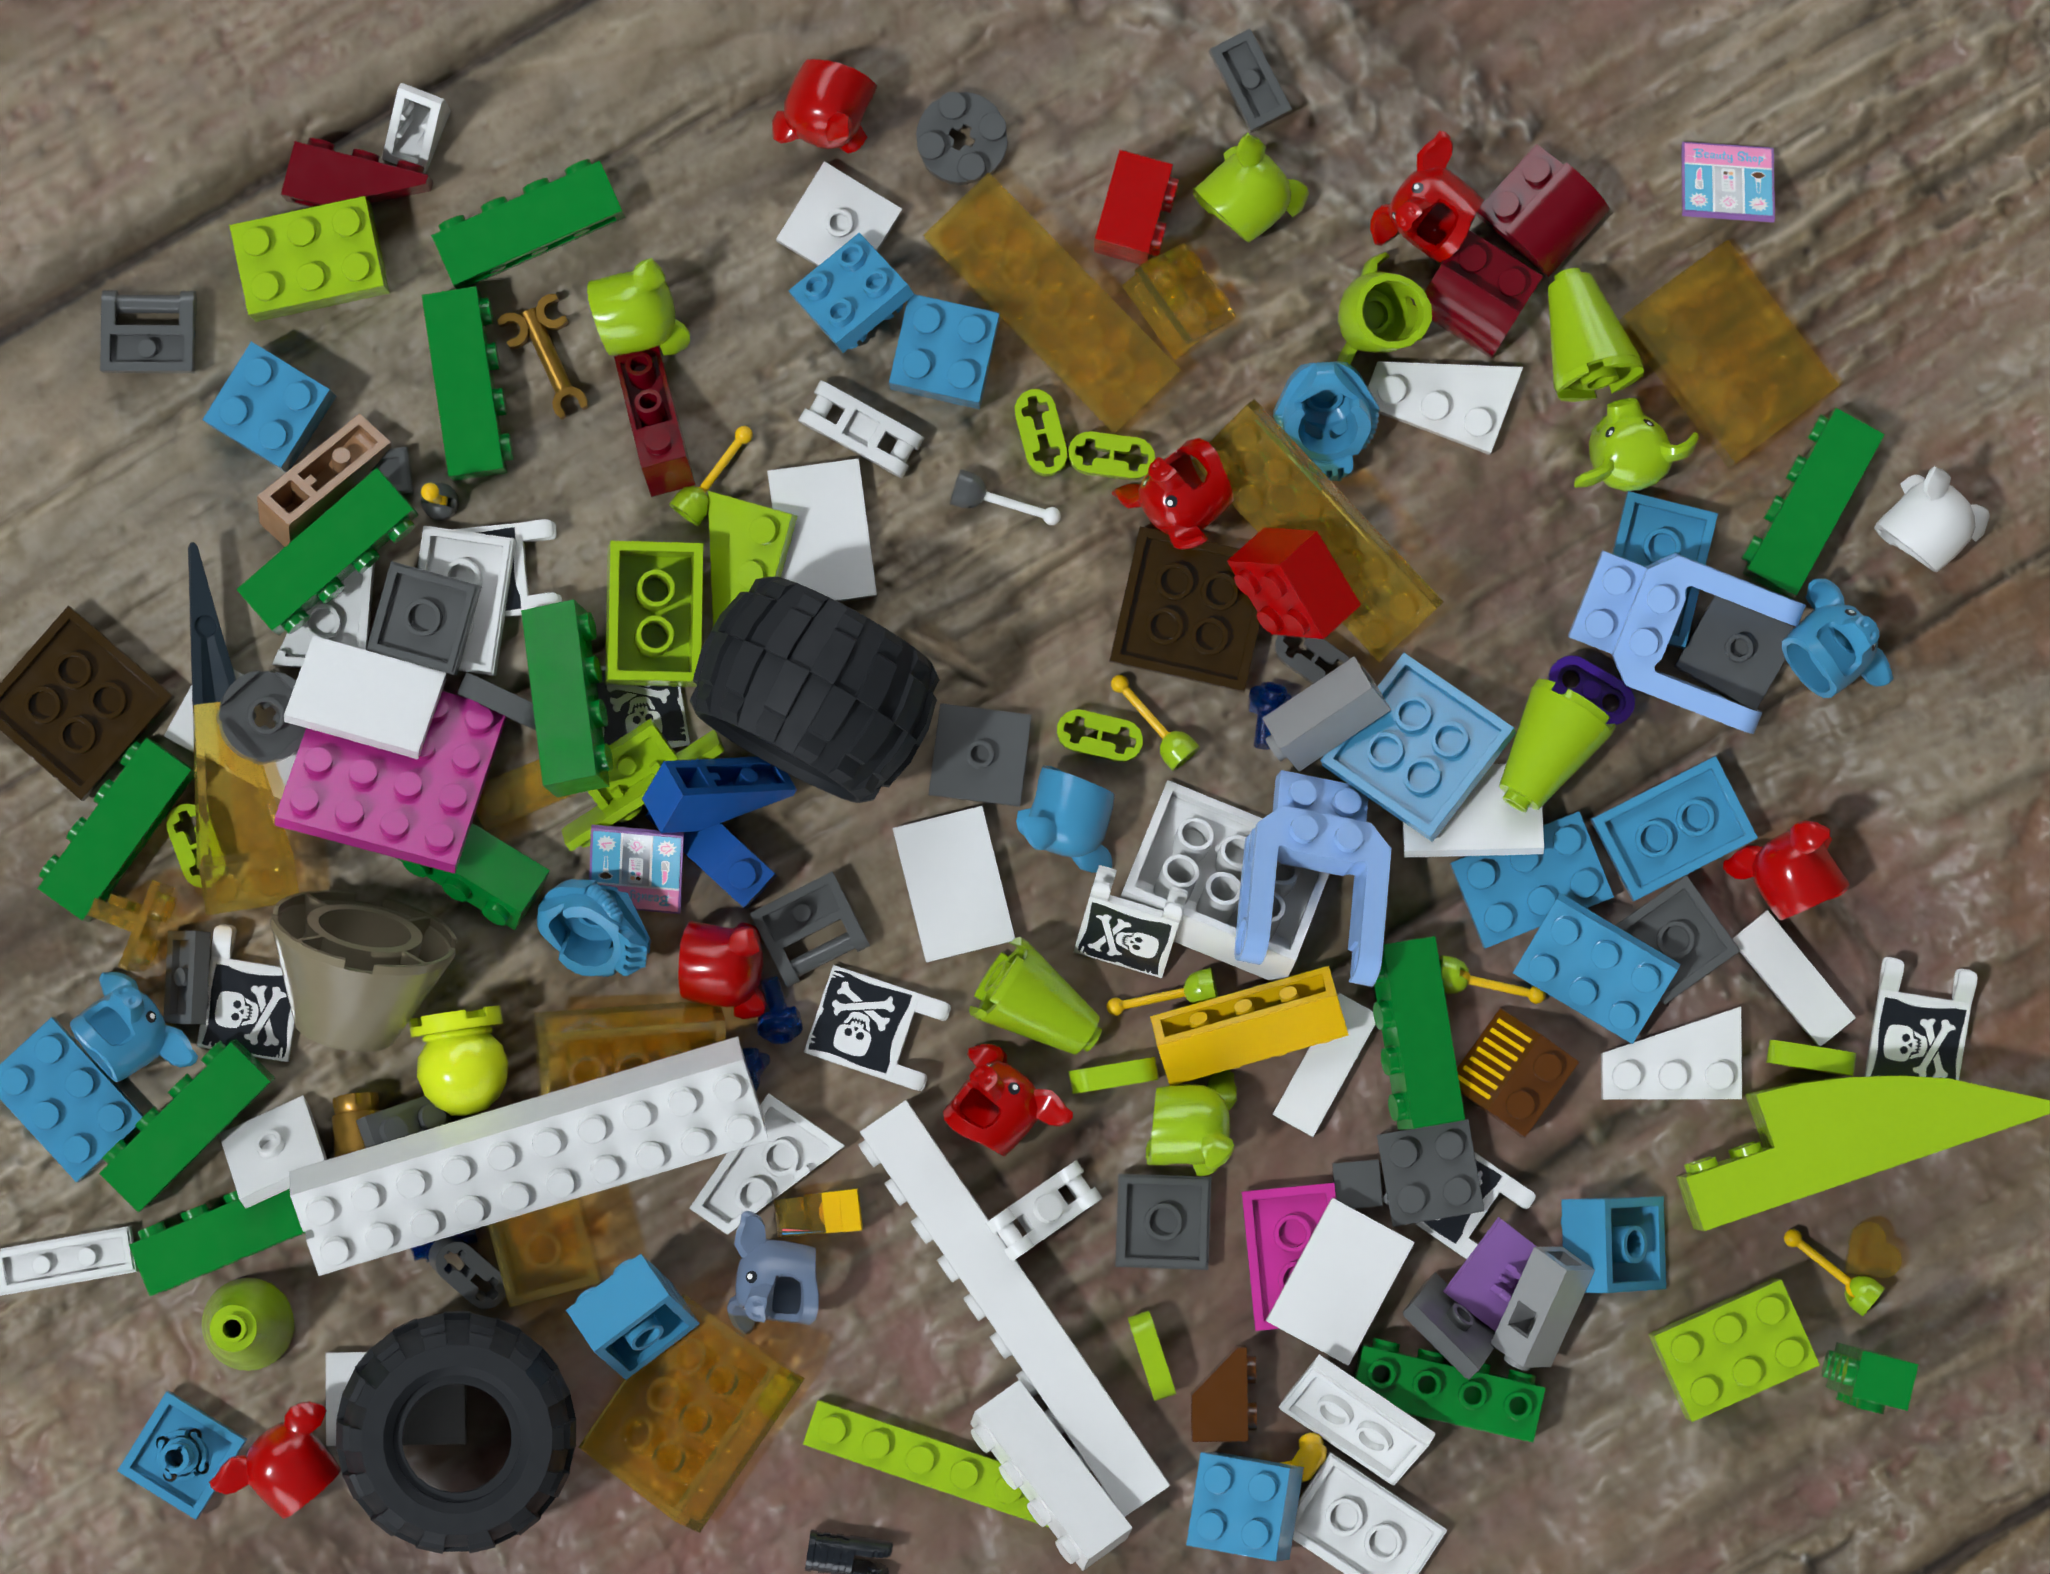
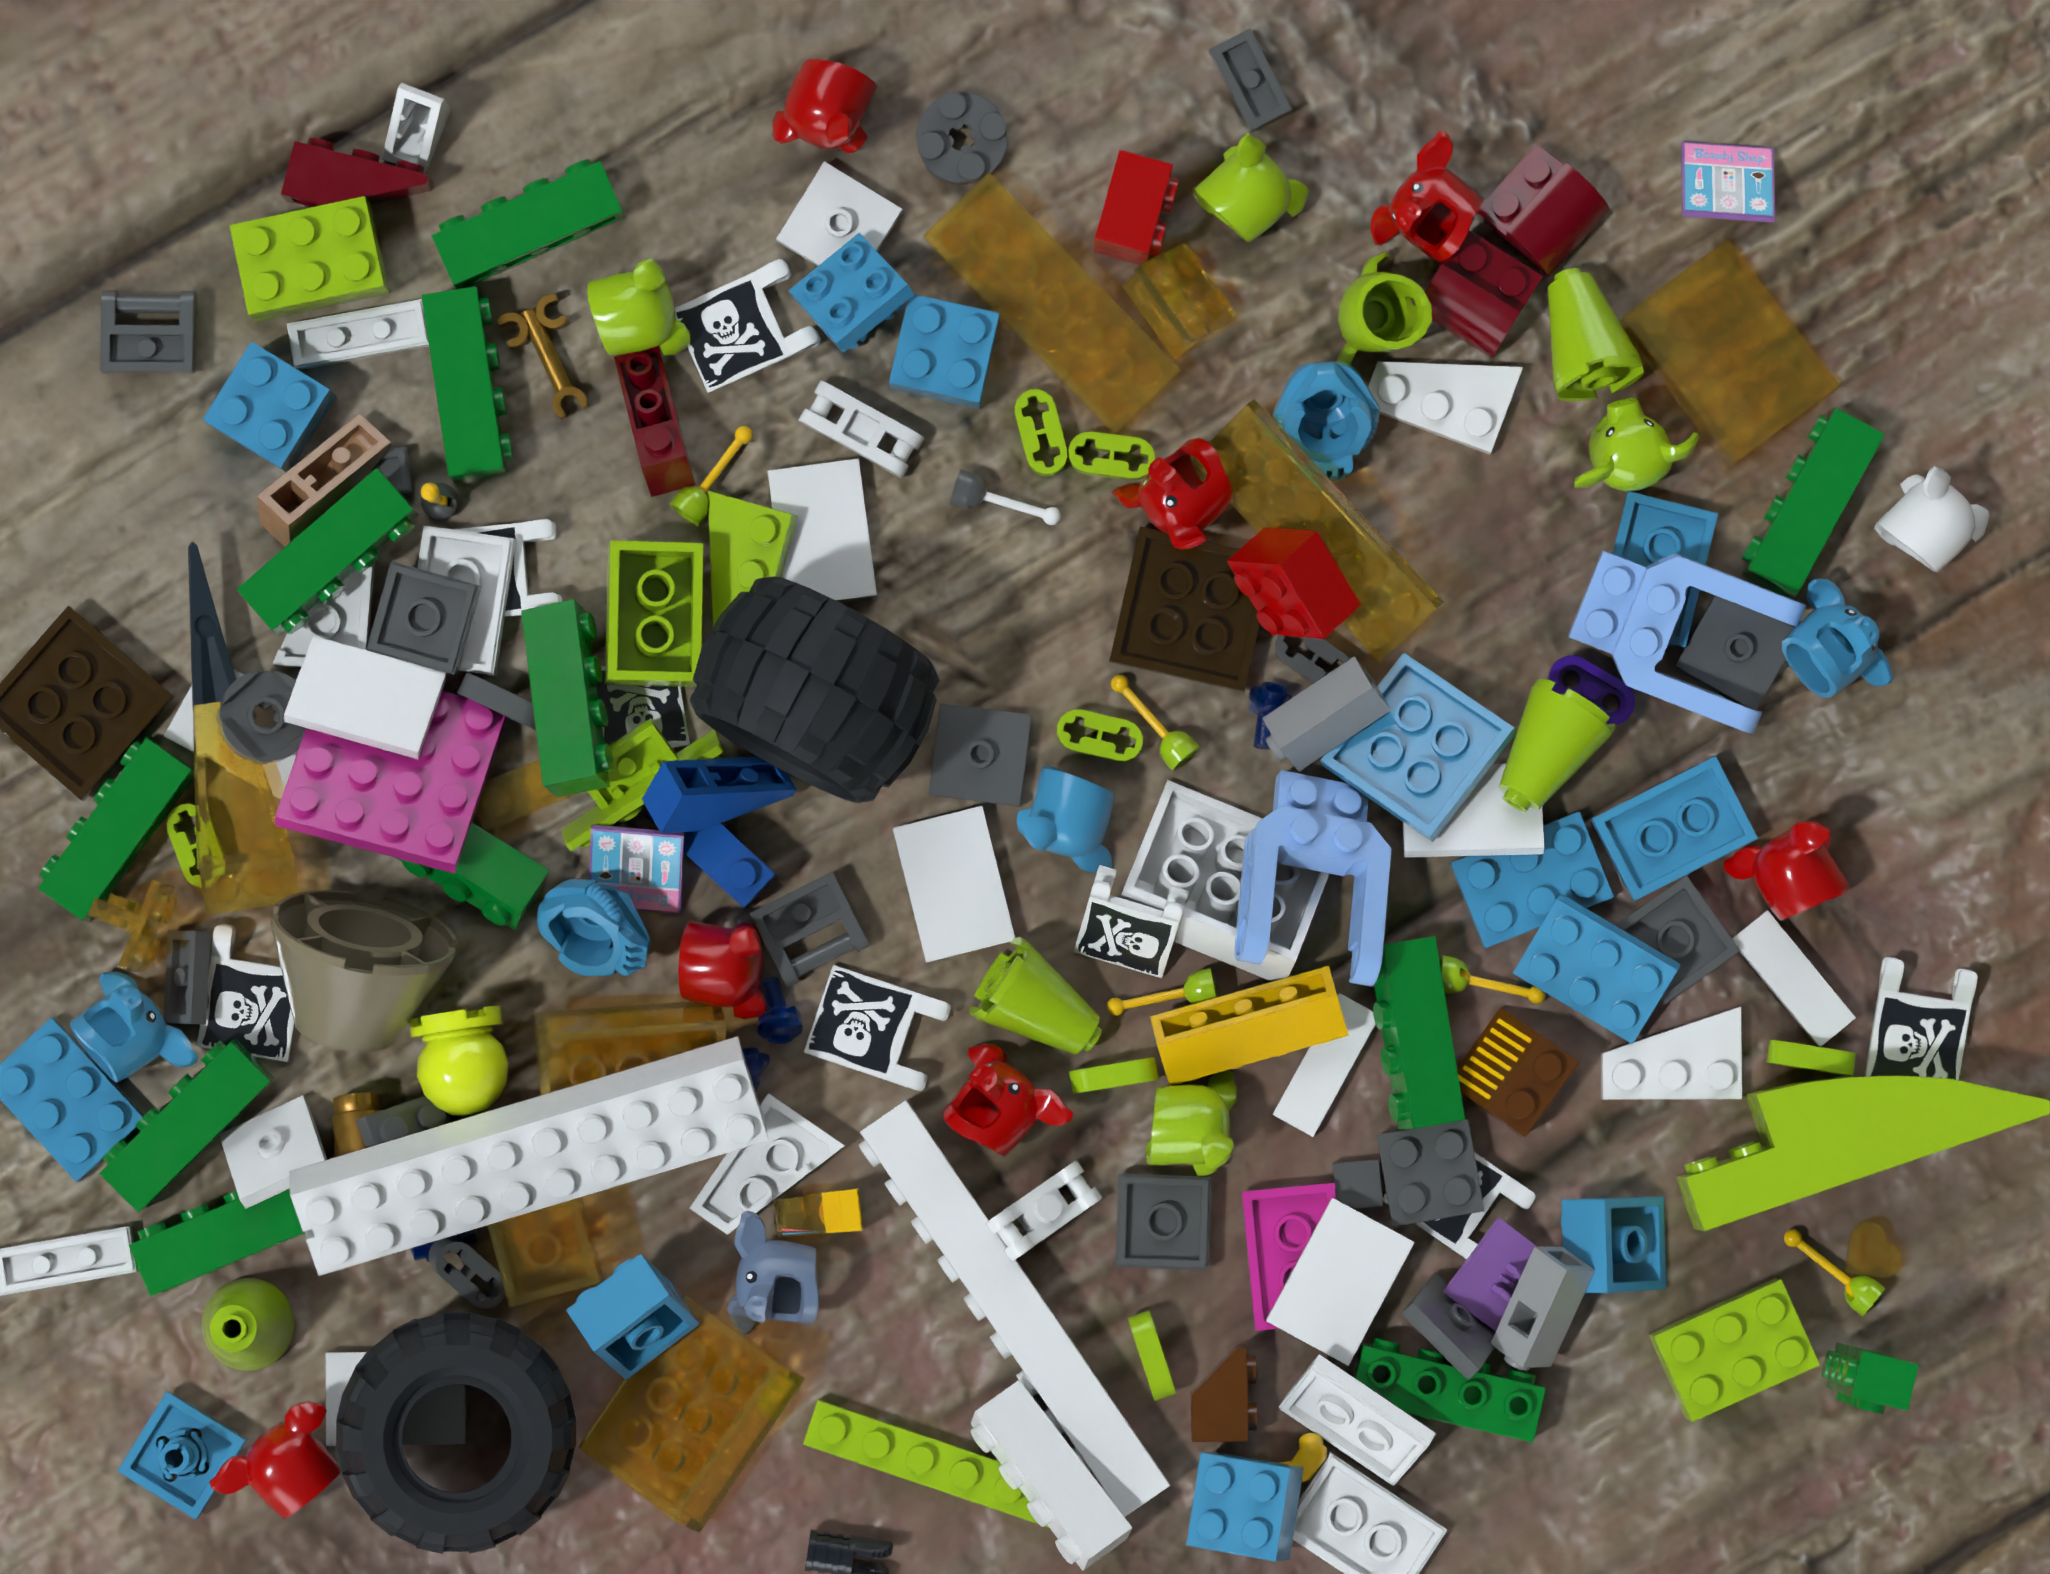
(358, 334): none -> white tile
(737, 331): none -> flag

